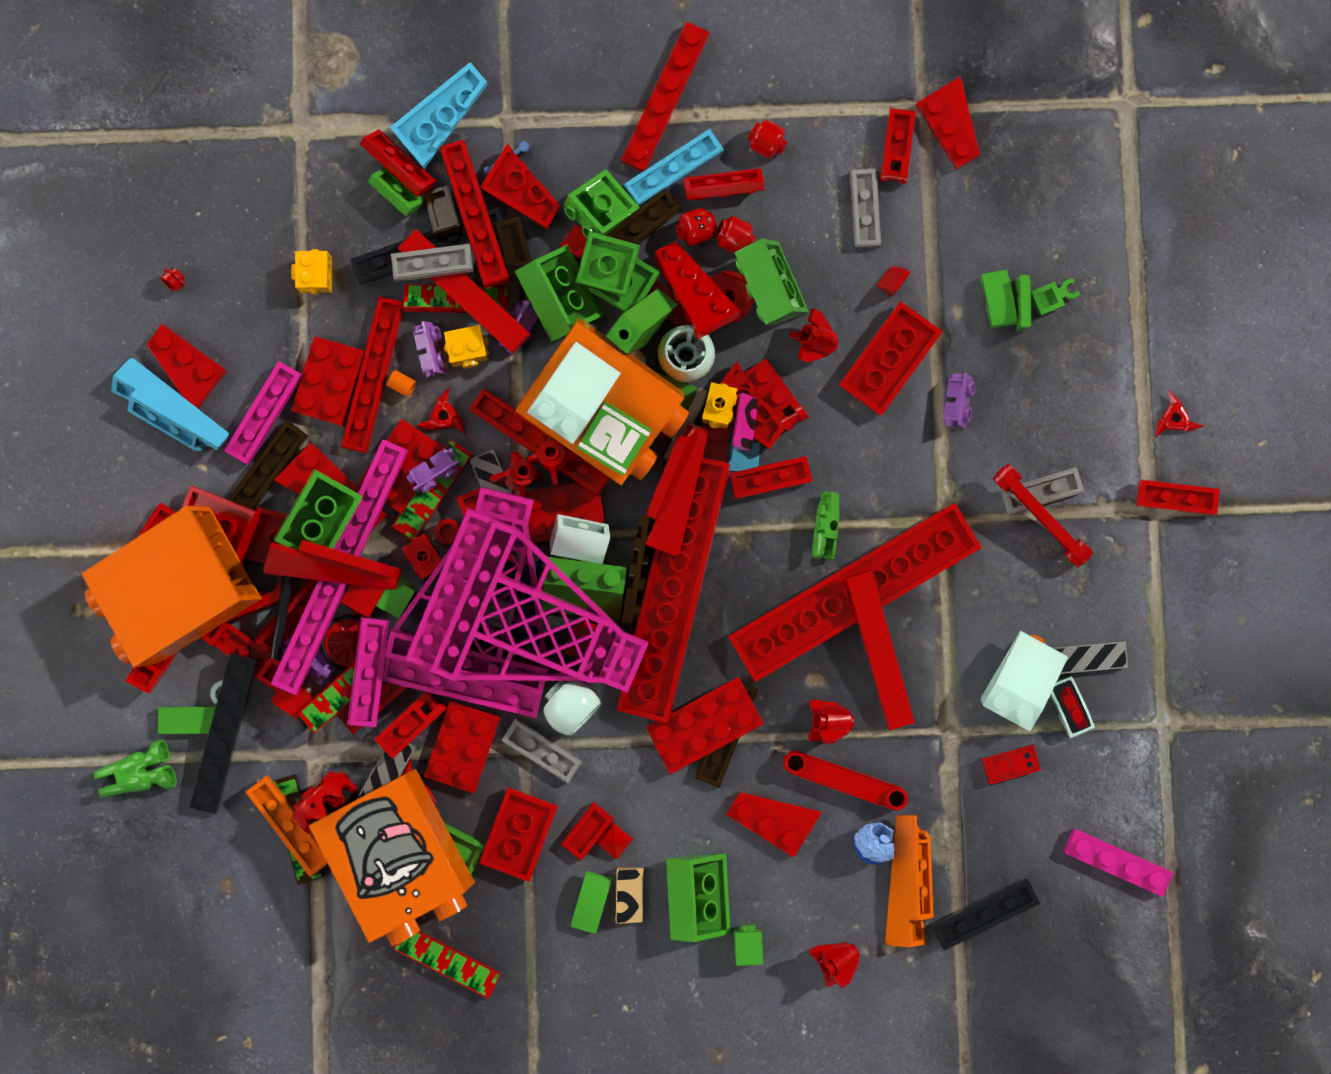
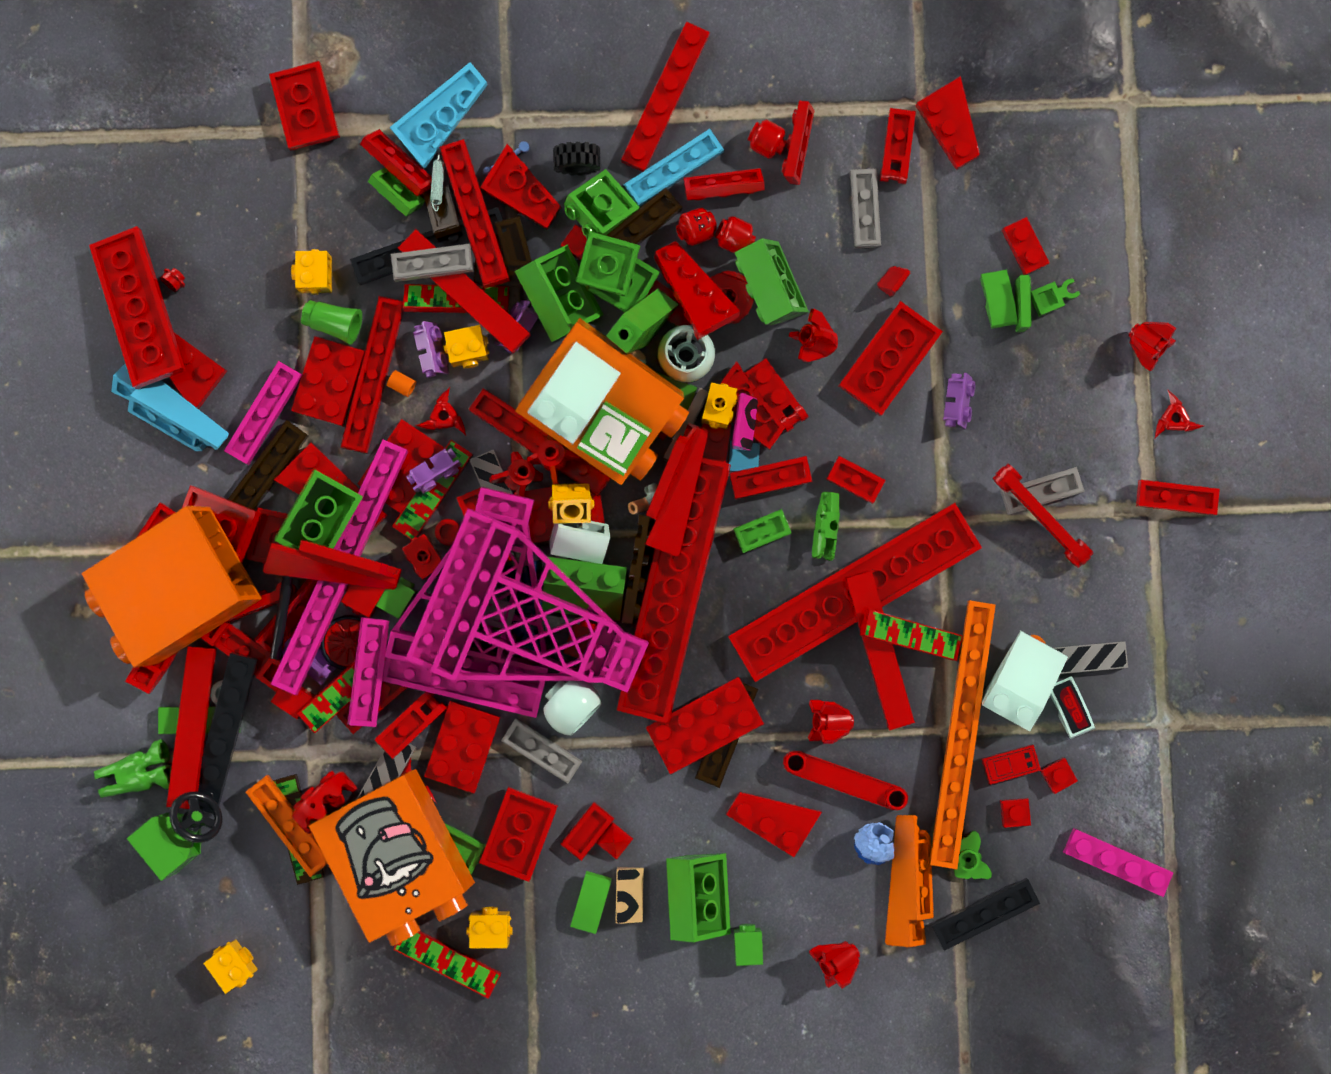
(137, 307): none -> red plate
(175, 838): none -> bright green piece
(191, 723): none -> red tile
(231, 966): none -> yellow head
(304, 105): none -> red plate
(332, 320): none -> bright green plant
(437, 182): none -> light aqua piece
(489, 928): none -> yellow head
(571, 503): none -> yellow head
(576, 158): none -> black tyre
(643, 504): none -> light nougat arm
(762, 531): none -> bright green plate
(798, 142): none -> red plate
(855, 479): none -> red plate
(911, 635): none -> tile
(962, 734): none -> orange plate
(975, 867): none -> bright green animal
(1015, 812): none -> red plate
(1025, 246): none -> red plate
(1058, 775): none -> red plate
(1151, 341): none -> red brick

